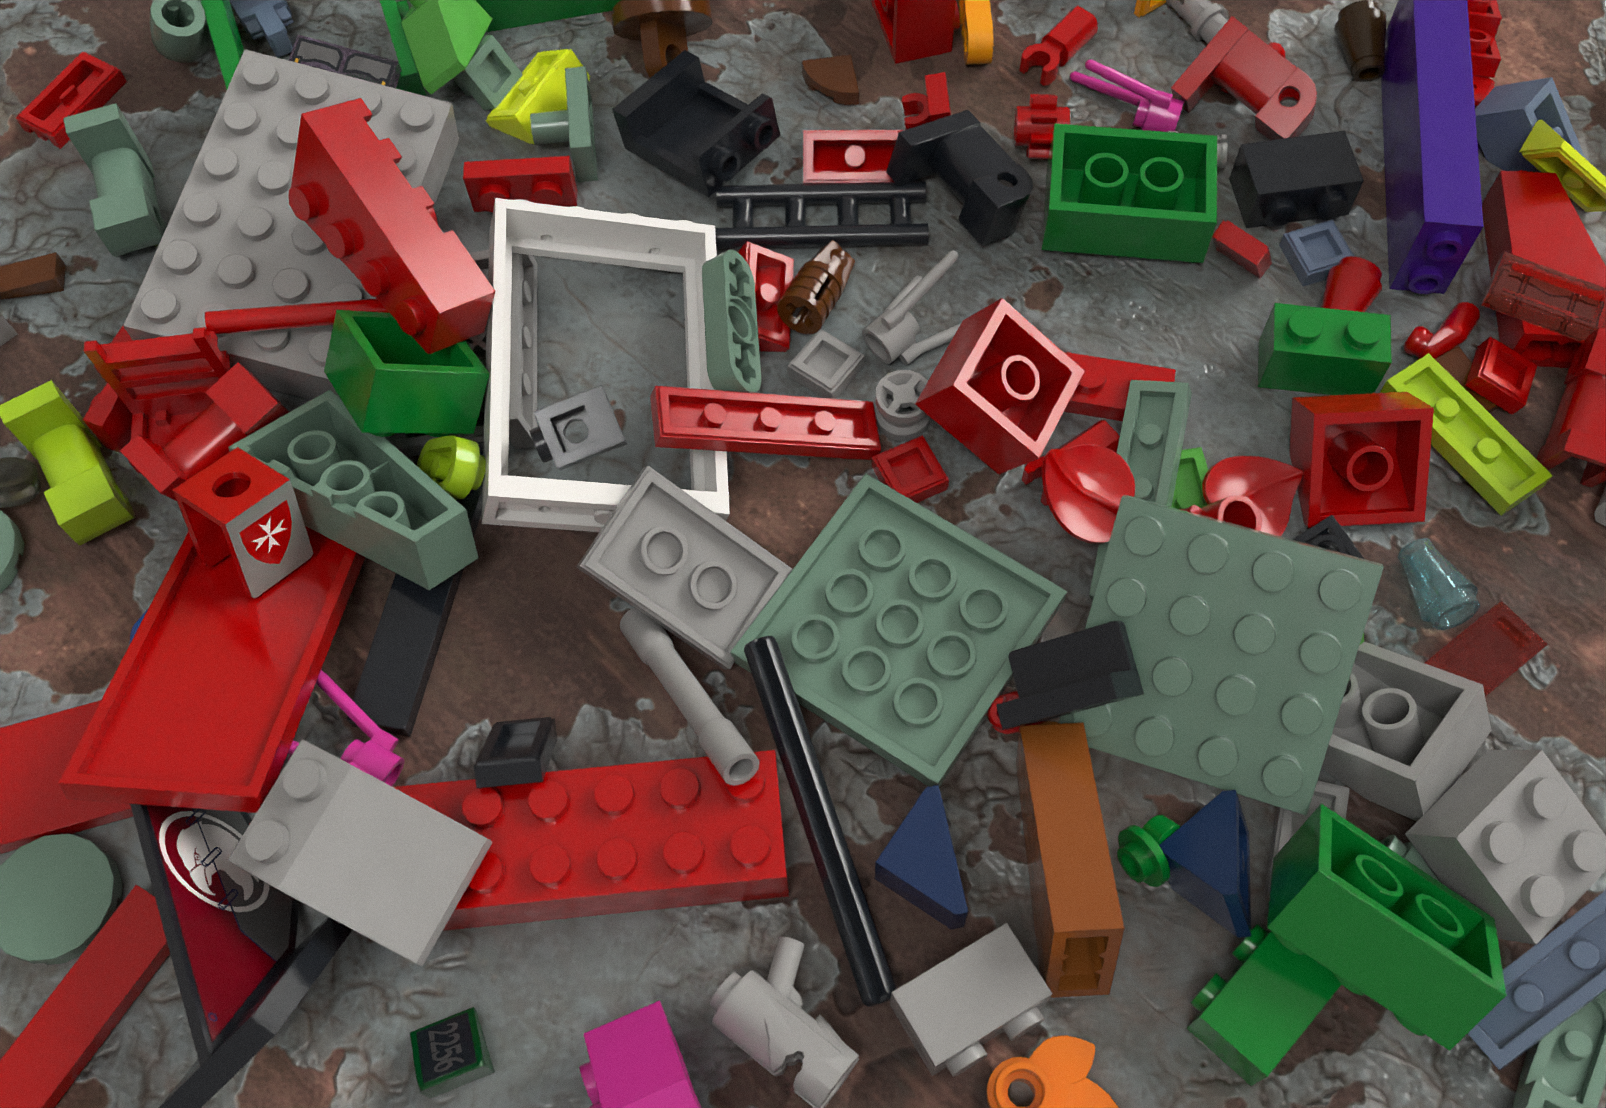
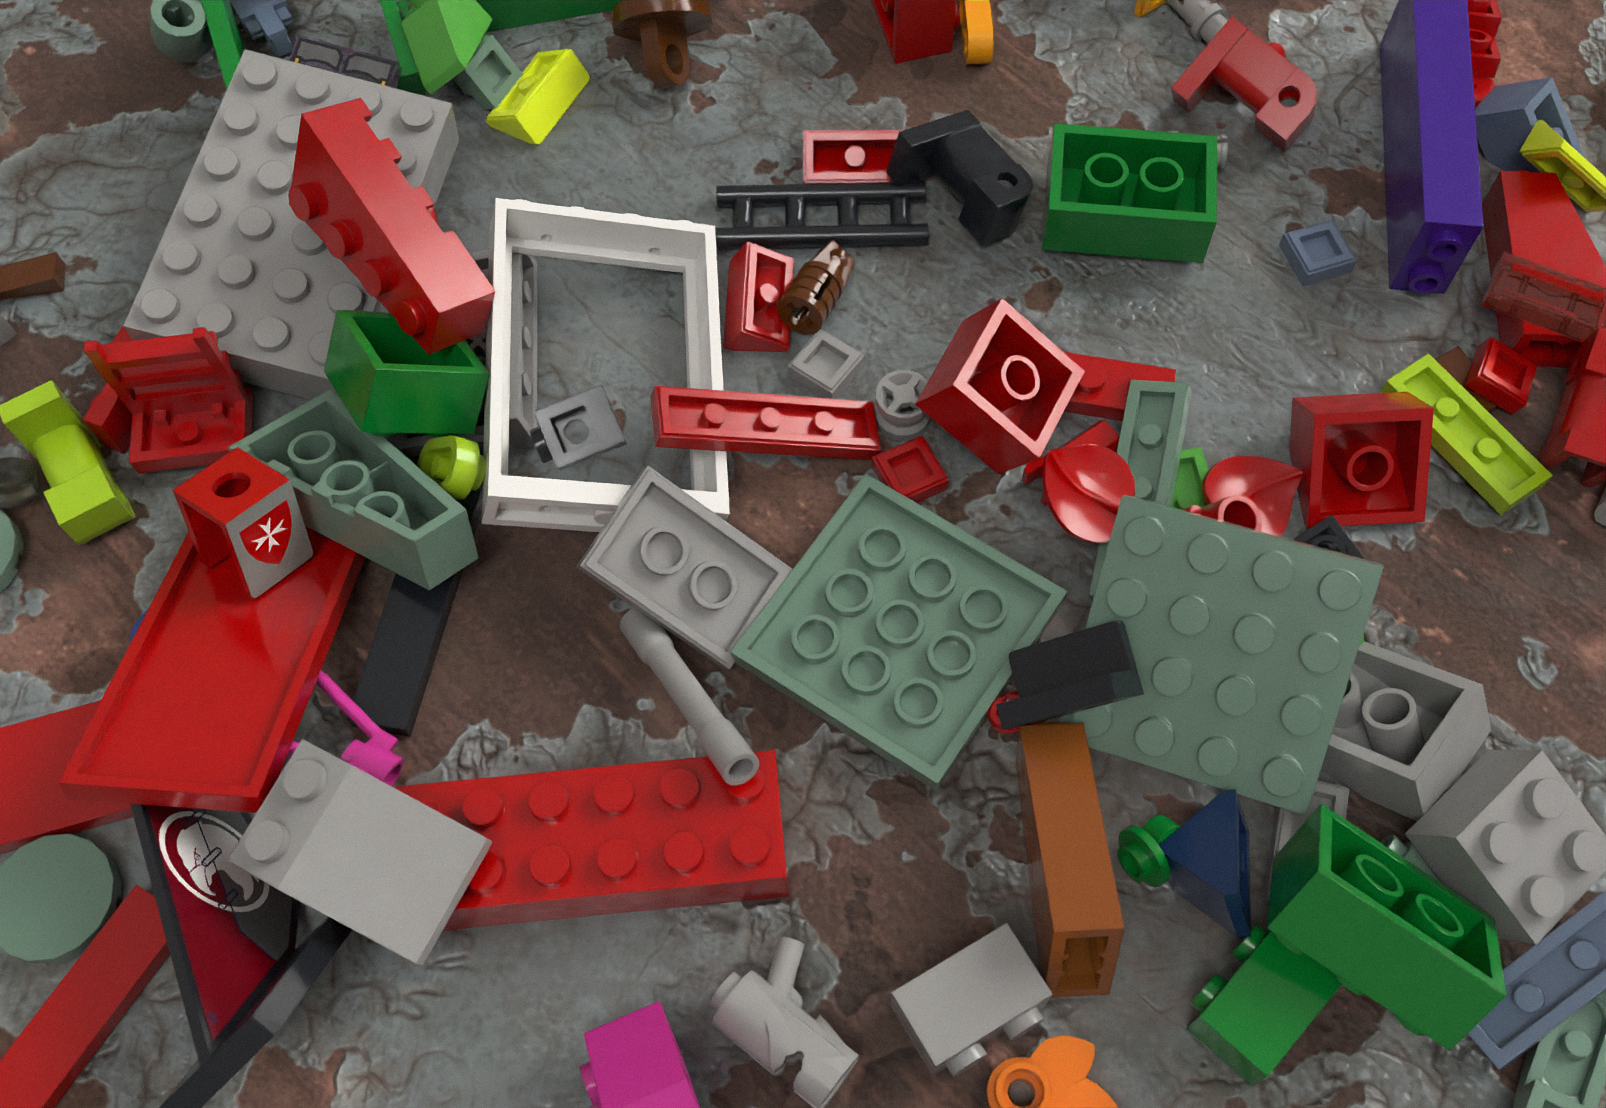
(79, 88): red tile -> none
(127, 204): sand green piece -> none
(237, 410): red piece -> none
(284, 316): red bar -> none
(450, 1053): slope -> none
(516, 752): black tile -> none
(530, 179): red plate -> none
(571, 125): sand green tile -> none
(694, 126): black panel -> none
(731, 324): sand green beam -> none
(820, 822): black axle -> none
(832, 77): reddish brown tile -> none
(895, 329): light grey plant -> none
(923, 864): dark blue slope -> none
(929, 107): red tile -> none
(1036, 123): red gear -> none
(1060, 44): red bar -> none
(1155, 108): dark pink plant -> none
(1242, 248): red tile -> none
(1295, 179): black brick -> none
(1324, 350): green brick -> none
(1352, 285): red cone -> none
(1363, 38): dark brown cone -> none
(1438, 587): clear light blue cone -> none
(1449, 335): red arm -> none
(1490, 649): clear red tile -> none

